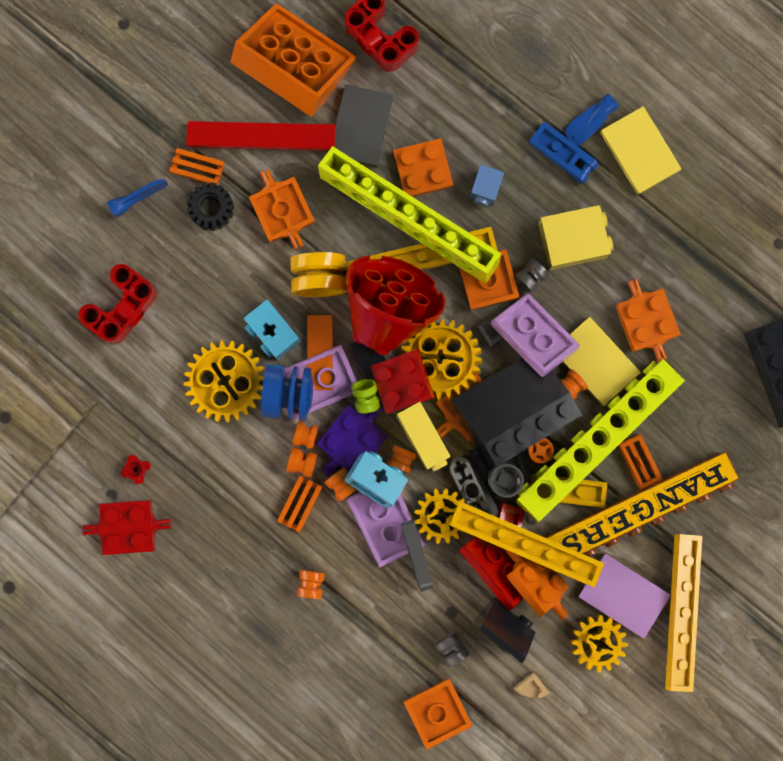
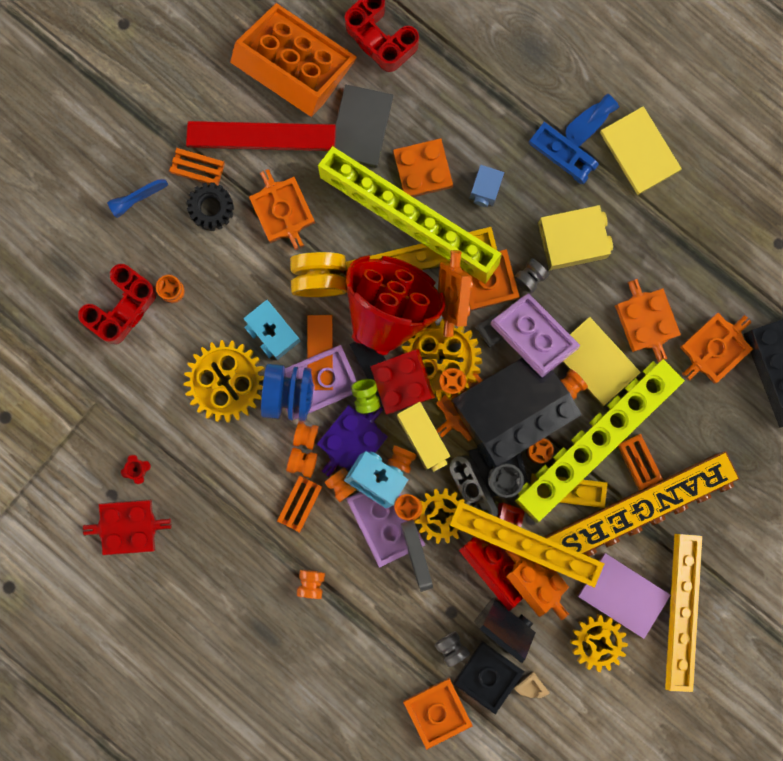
(167, 285): none -> orange wheel
(408, 507): none -> orange wheel
(448, 380): none -> orange wheel
(456, 289): none -> orange plate
(488, 677): none -> black tile
(716, 348): none -> orange plate

